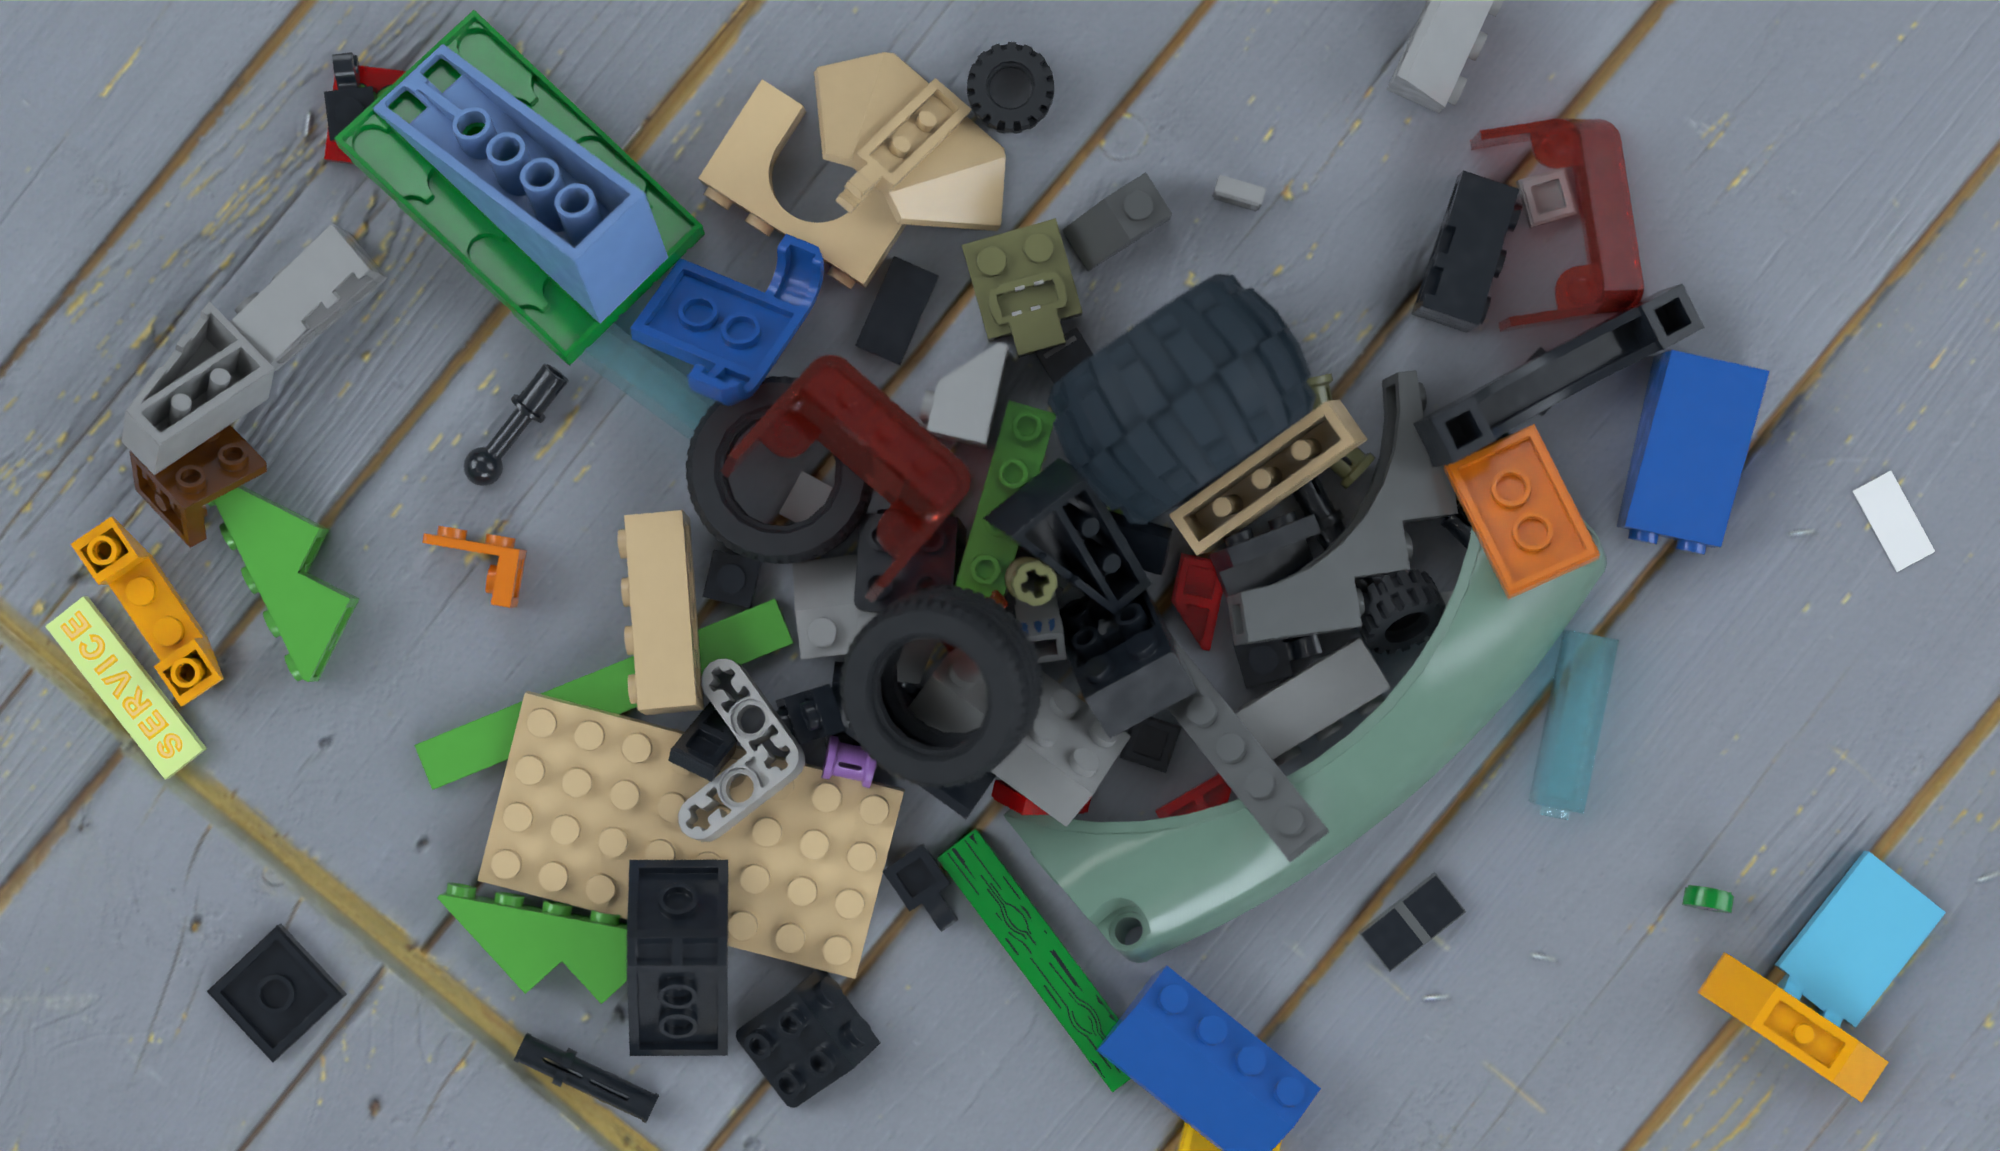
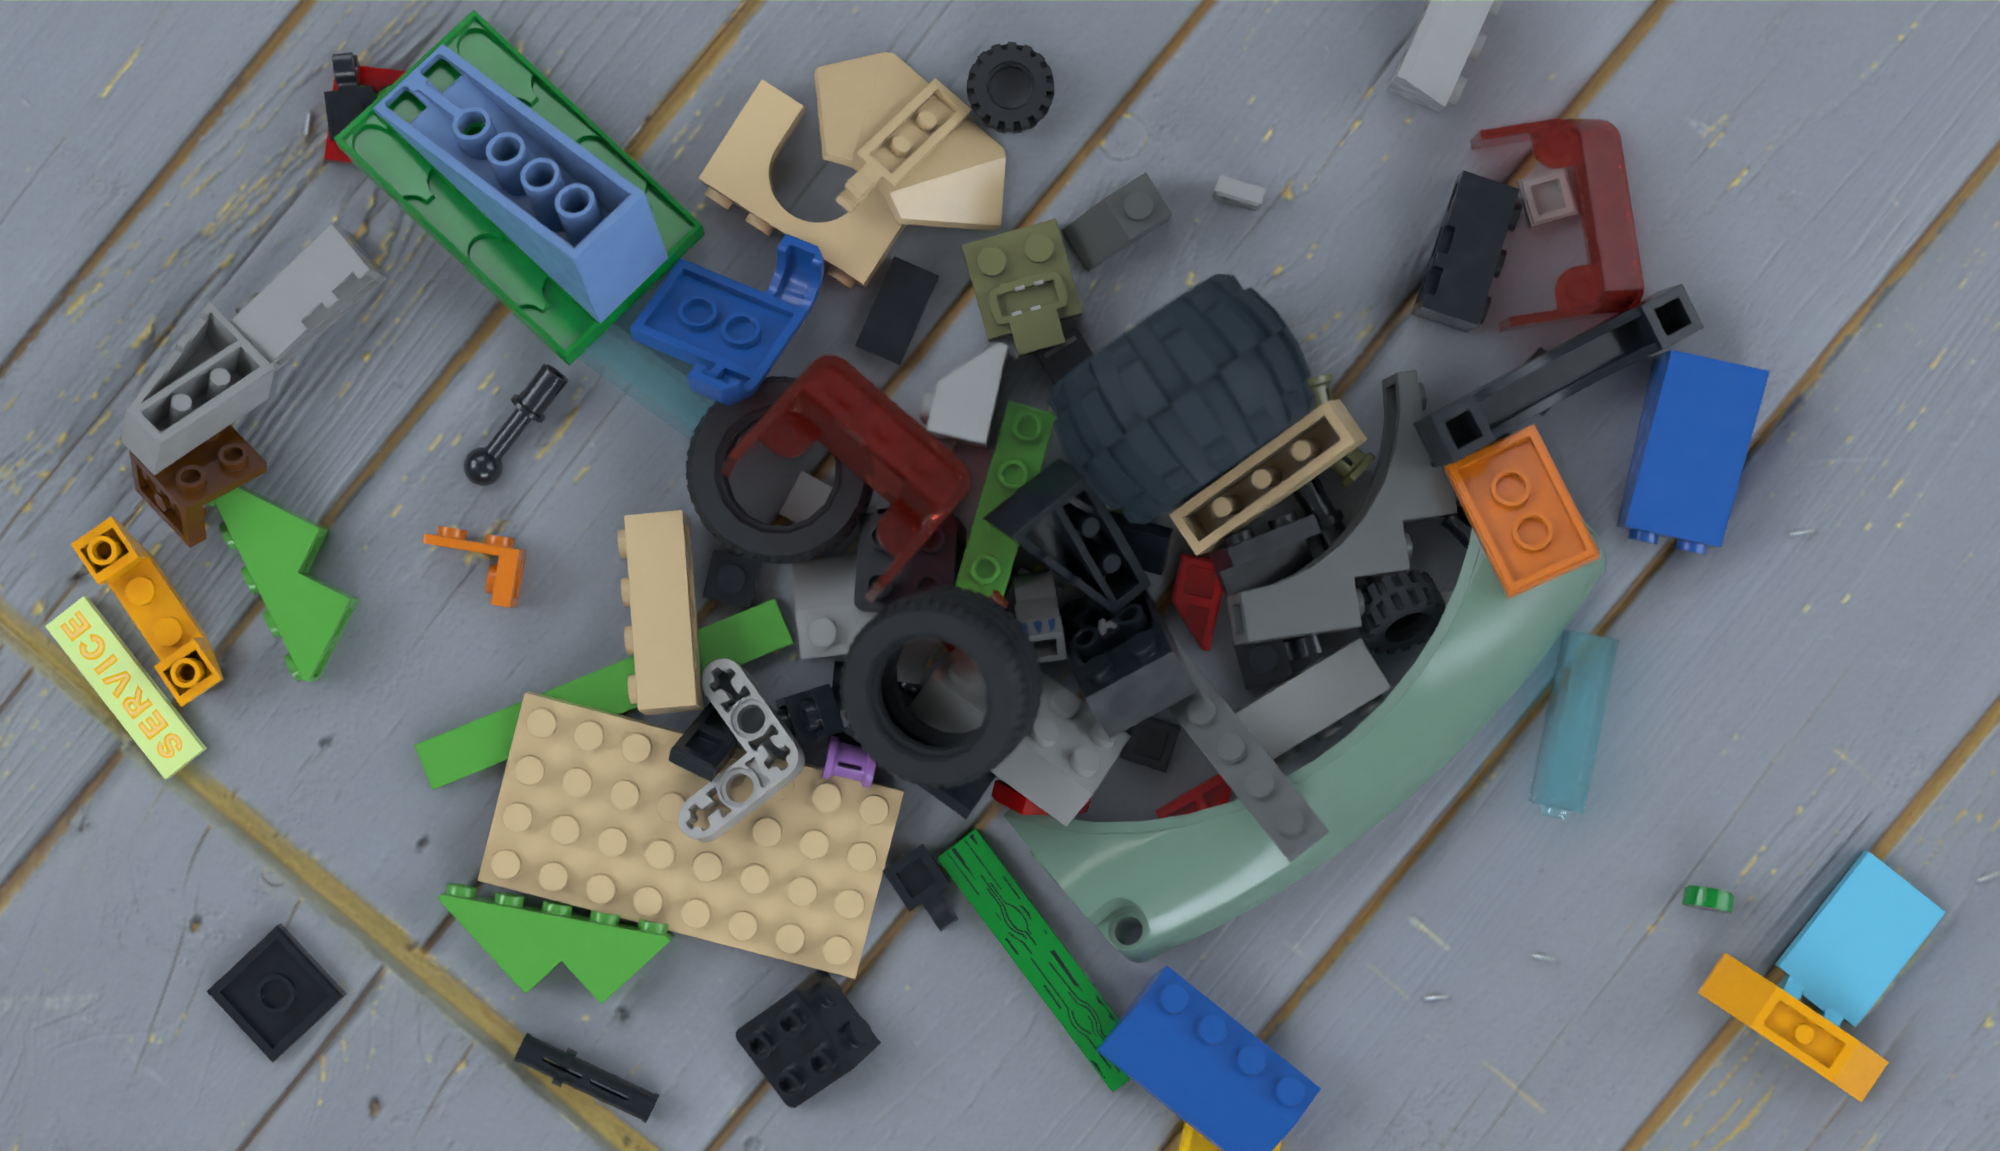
(677, 957): black bracket -> none
(1044, 587): olive bush -> none
(1412, 922): black tile -> none
(1893, 521): white sticker -> none

